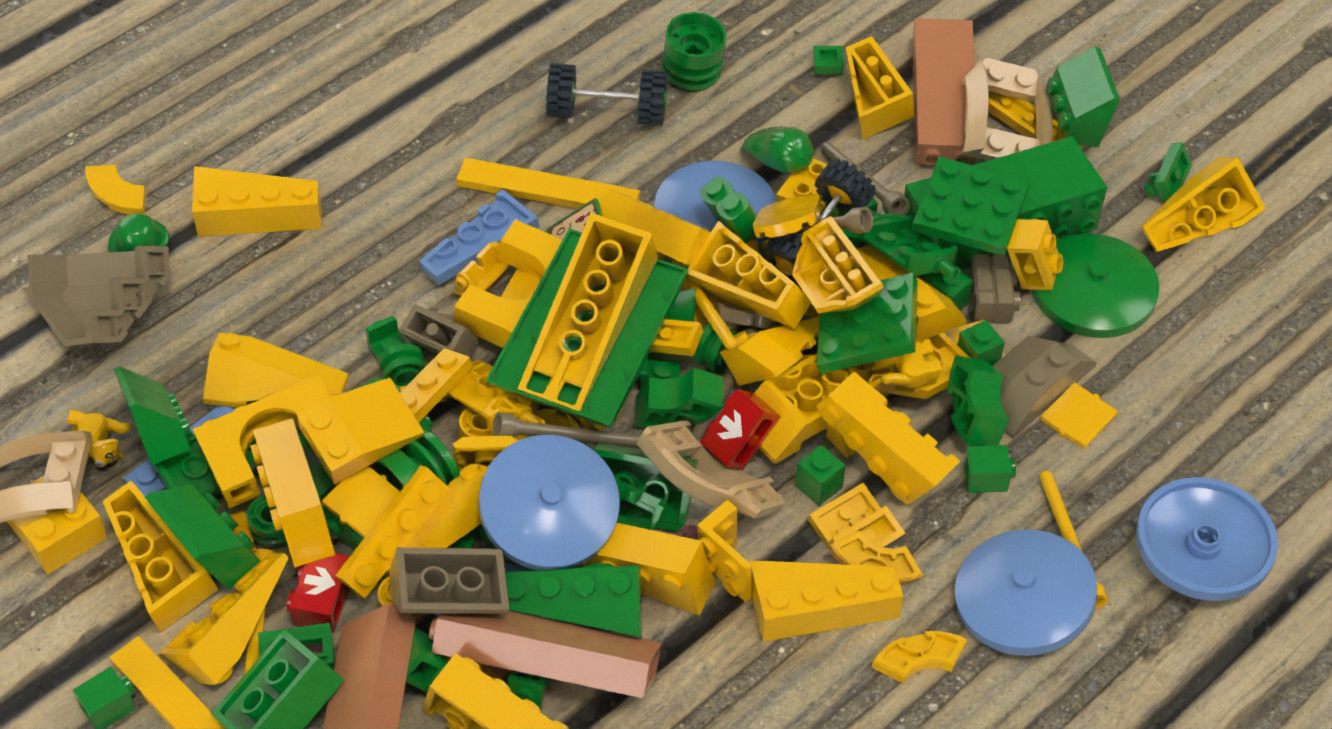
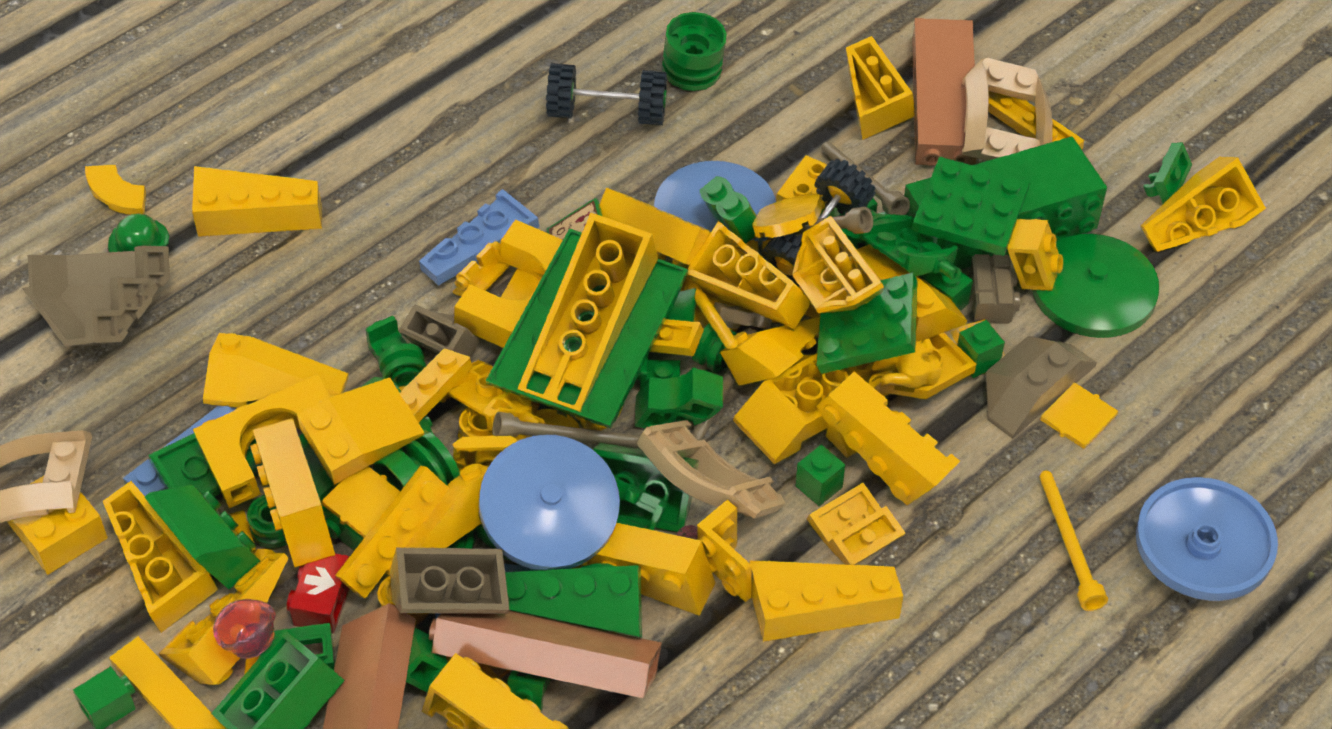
(102, 450): yellow animal -> none
(155, 416): green slope -> none
(245, 628): none -> helmet
(533, 184): yellow tile -> none
(740, 429): red brick -> none
(781, 148): green hair -> none
(828, 60): green plate -> none
(860, 551): yellow tile -> none
(920, 652): yellow tile -> none
(977, 401): green brick -> none
(988, 468): green brick -> none
(1026, 592): medium blue dish -> none
(1083, 97): green slope -> none

